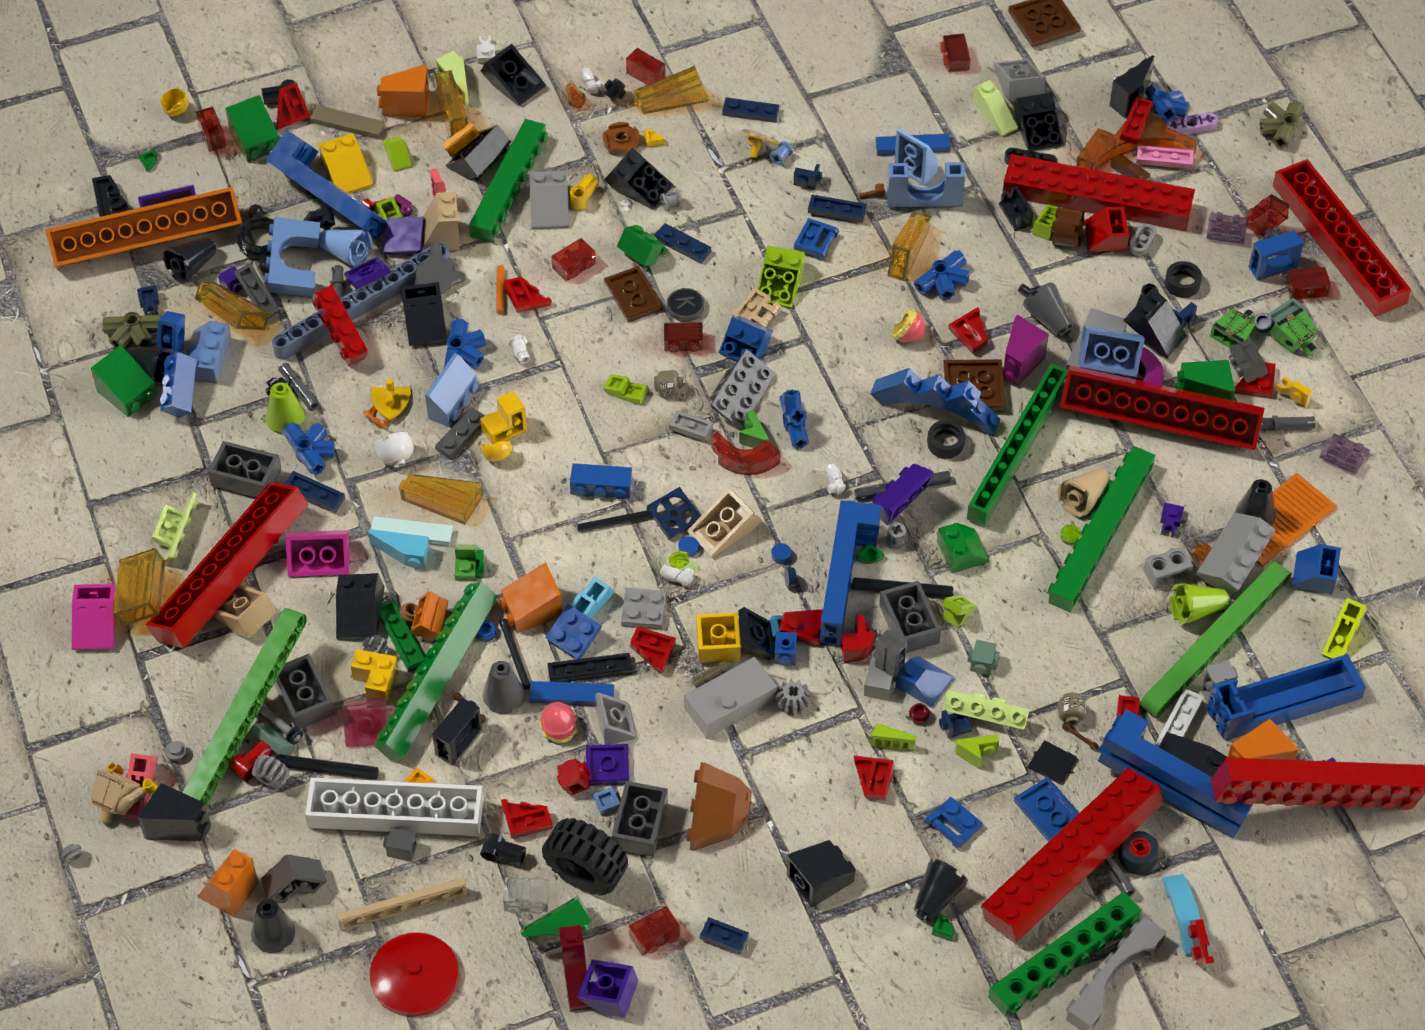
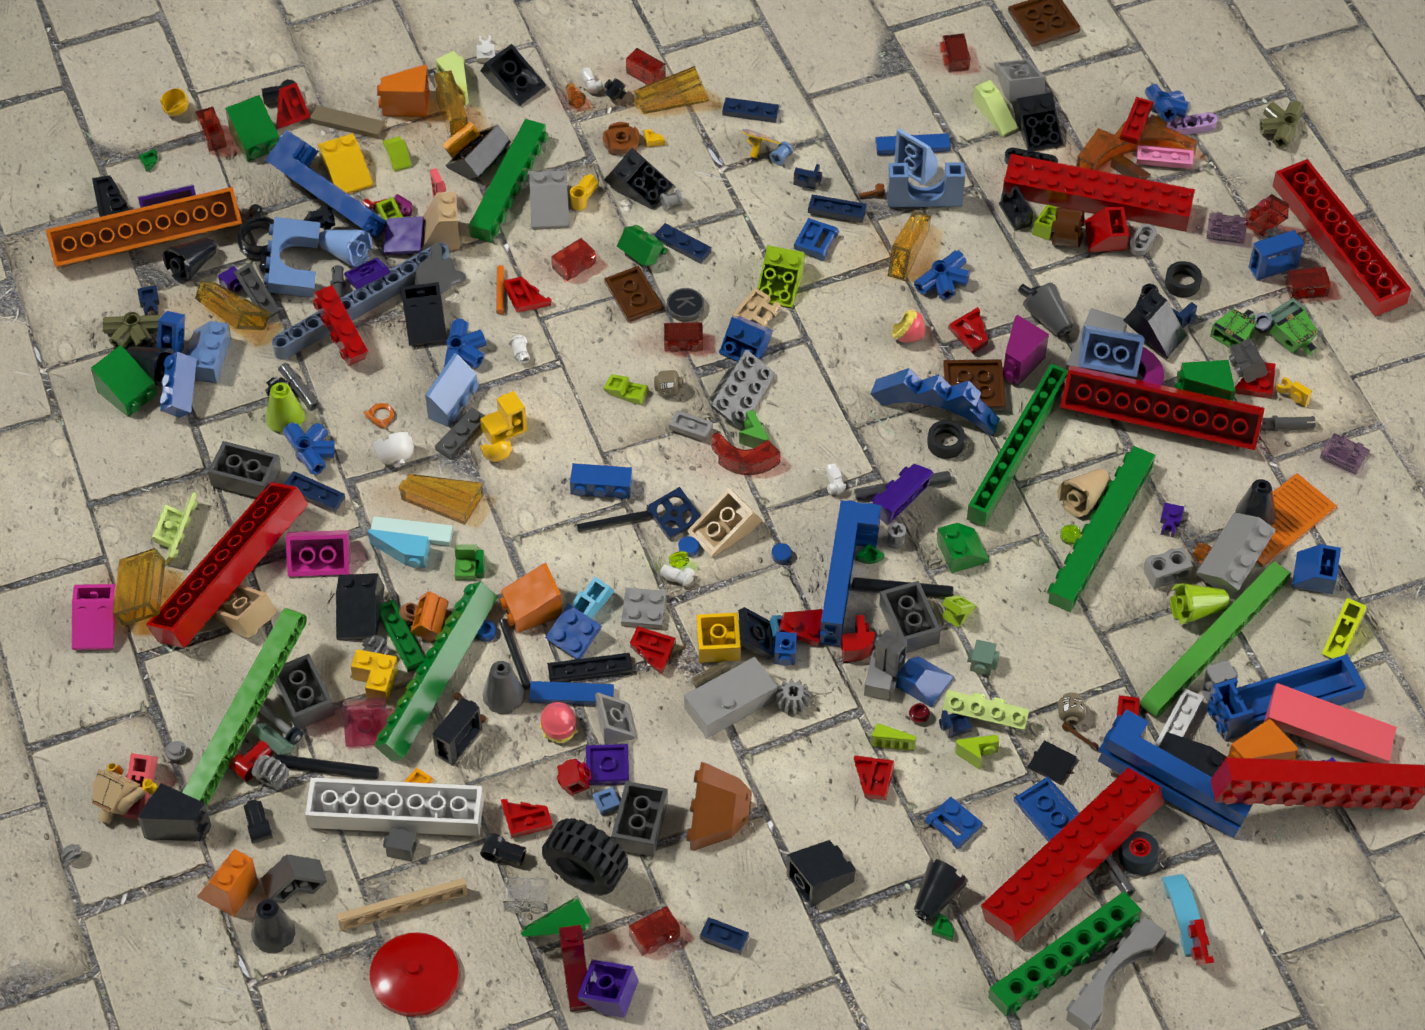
(257, 824): none -> black piece
(390, 400): yellow shield -> none
(790, 577): dark blue tile -> none
(794, 418): blue piece -> none
(1131, 85): black slope -> none
(1331, 725): none -> coral arch

